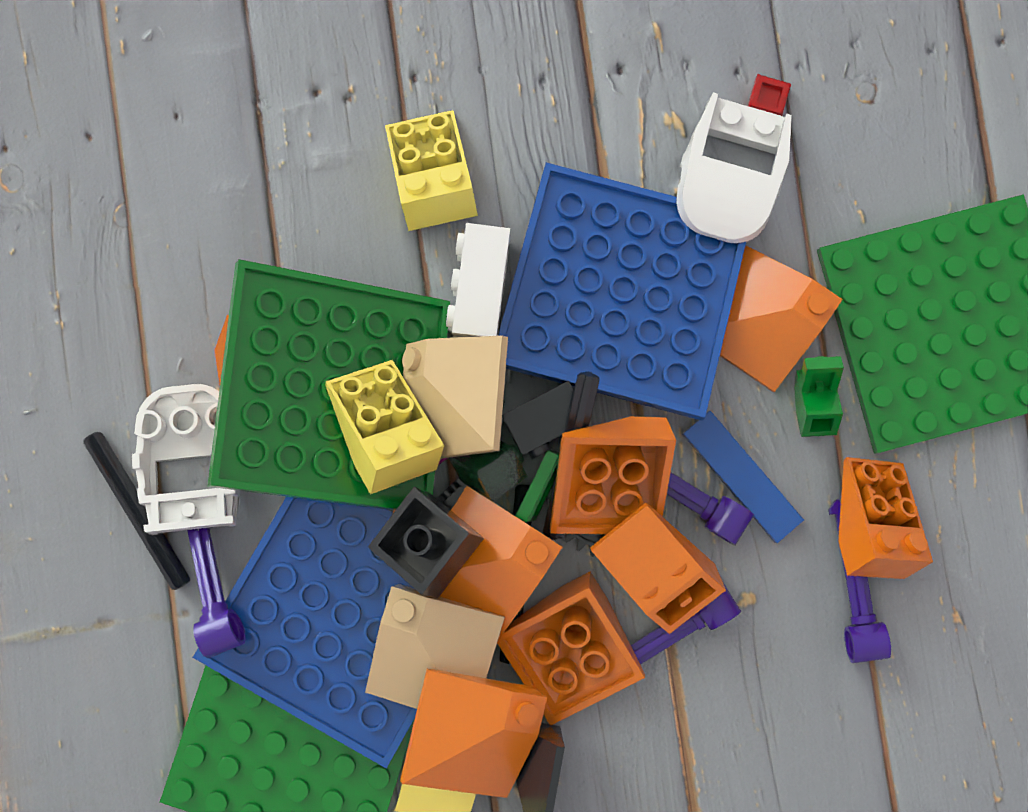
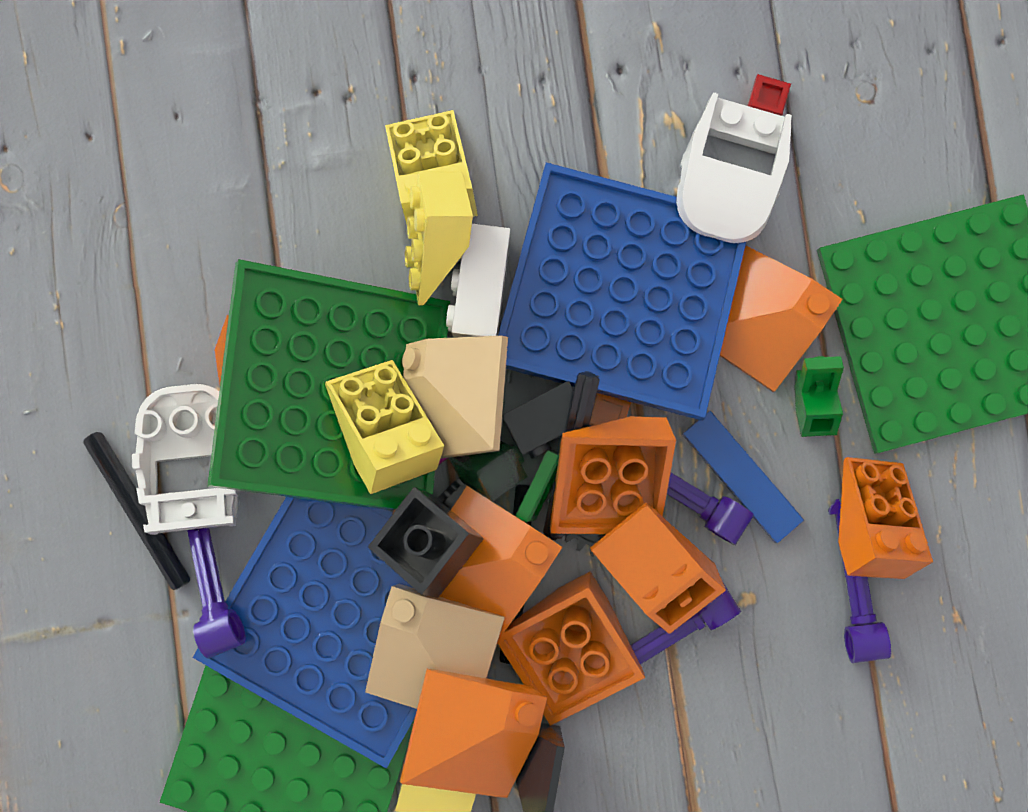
(437, 230): none -> light yellow slope
(608, 409): none -> orange tile

